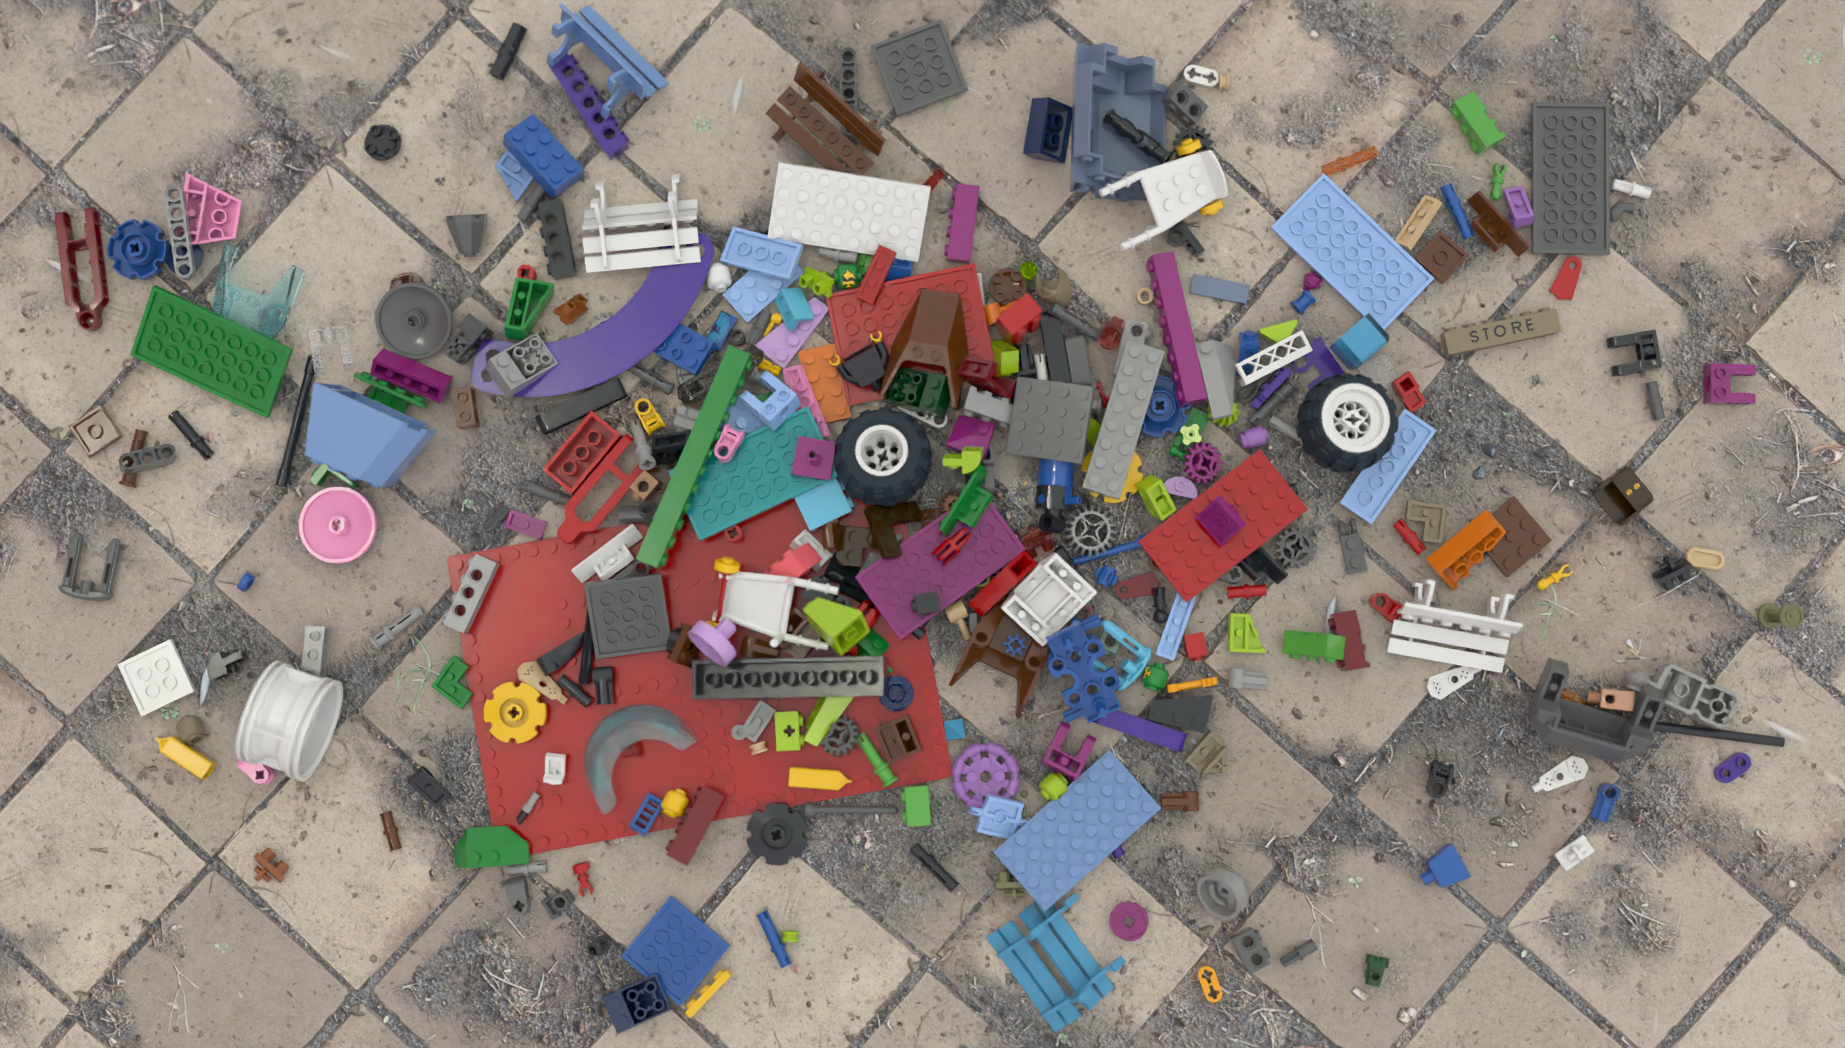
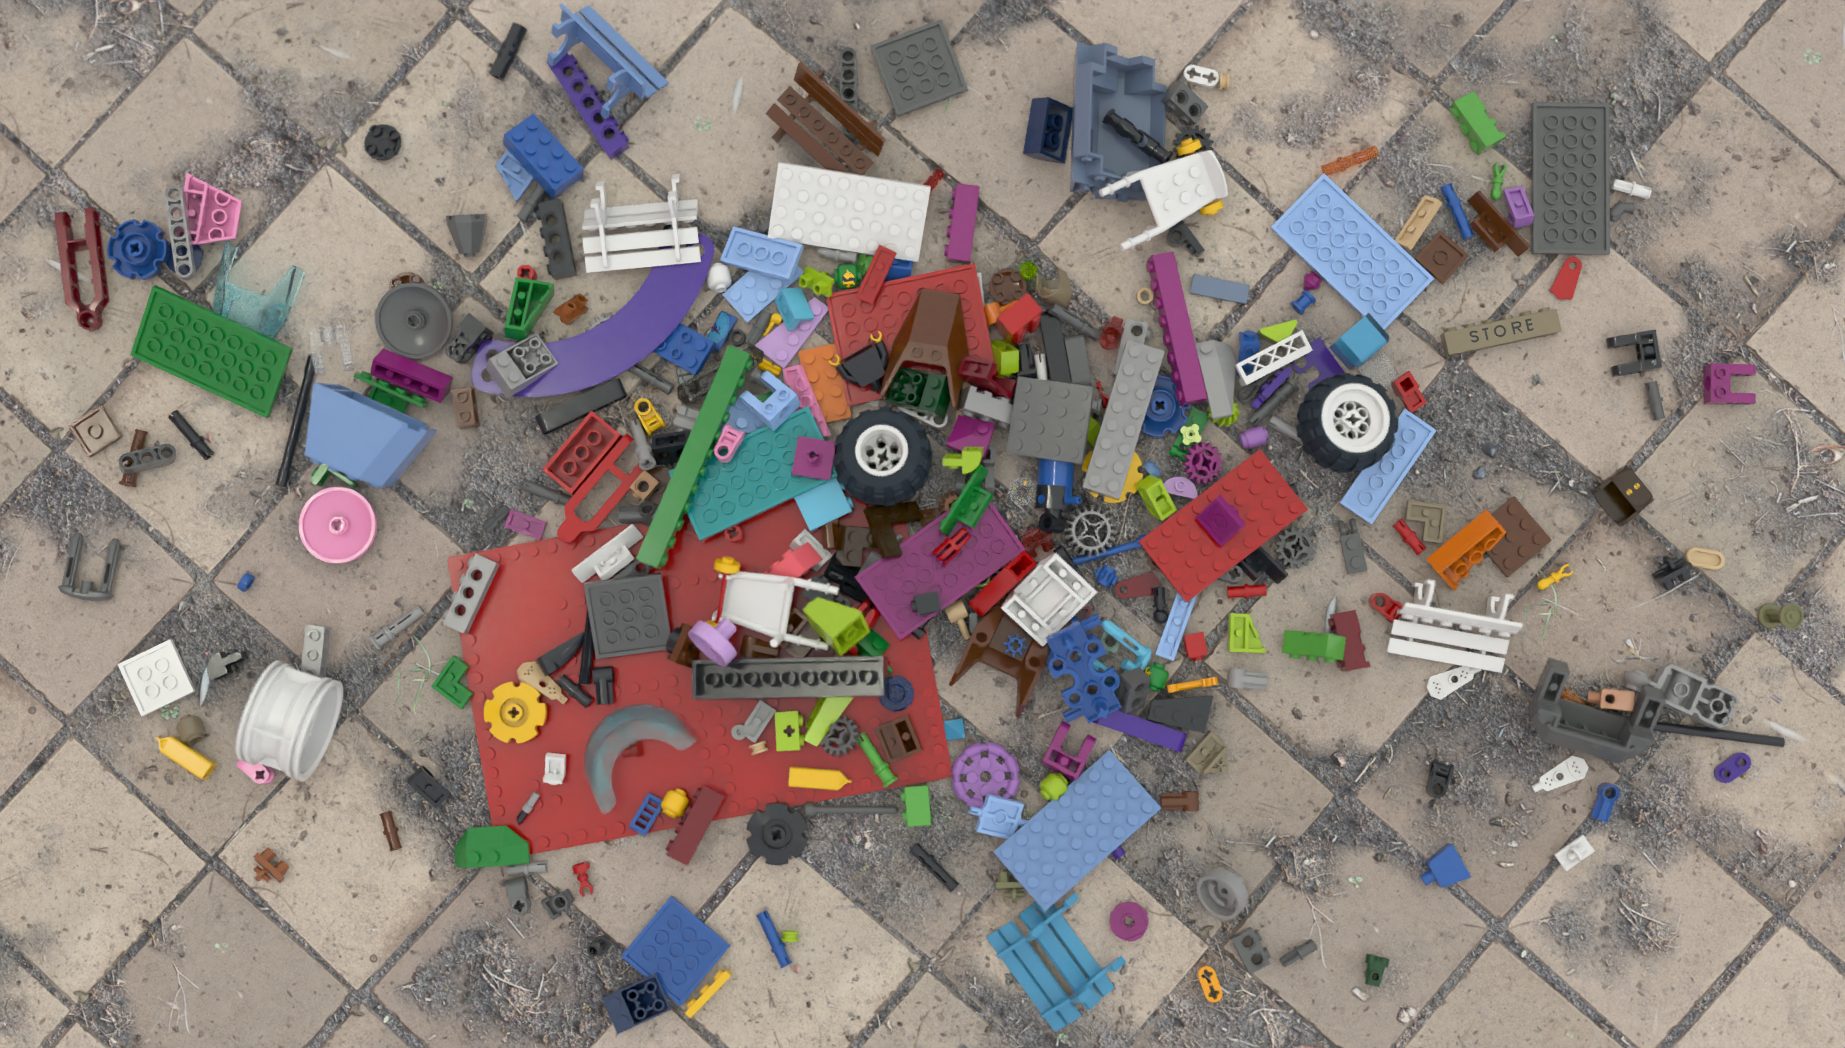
(1132, 690): none -> dark grey brick
(1152, 468): none -> medium blue tile

